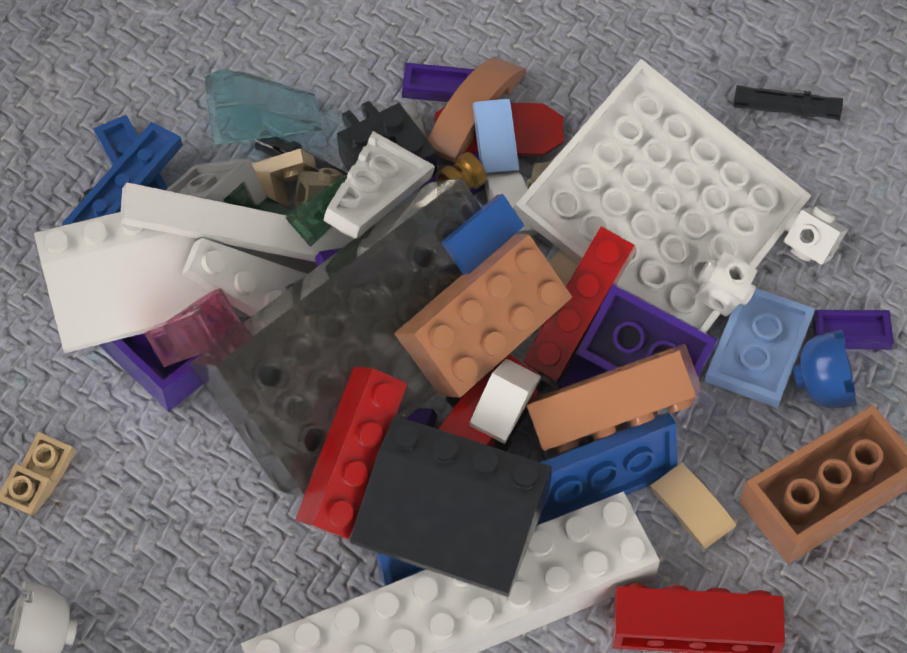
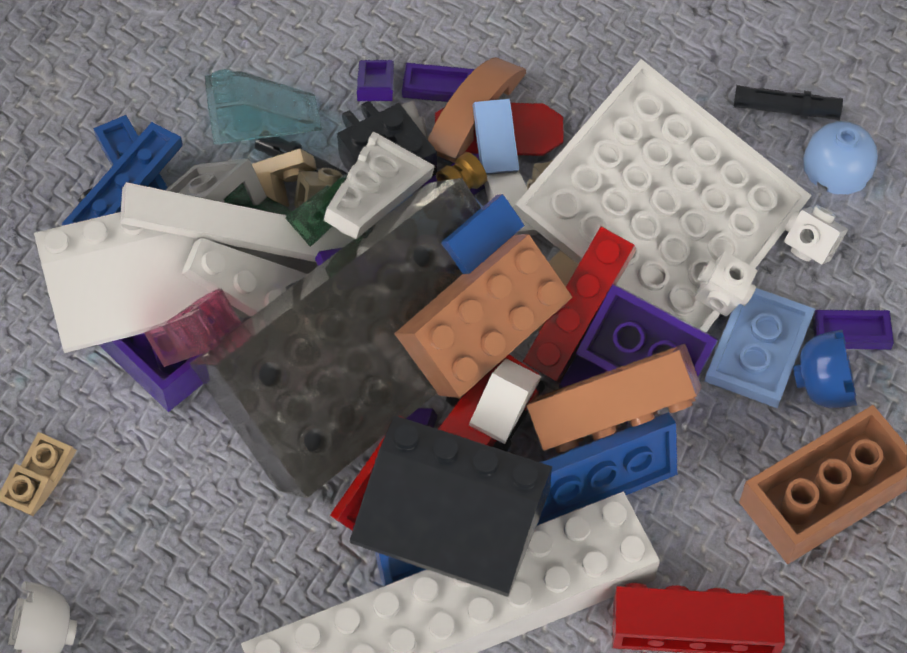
(350, 451): red brick -> none
(375, 80): none -> dark purple tile
(693, 506): tan slope -> none
(841, 157): none -> light blue cylinder

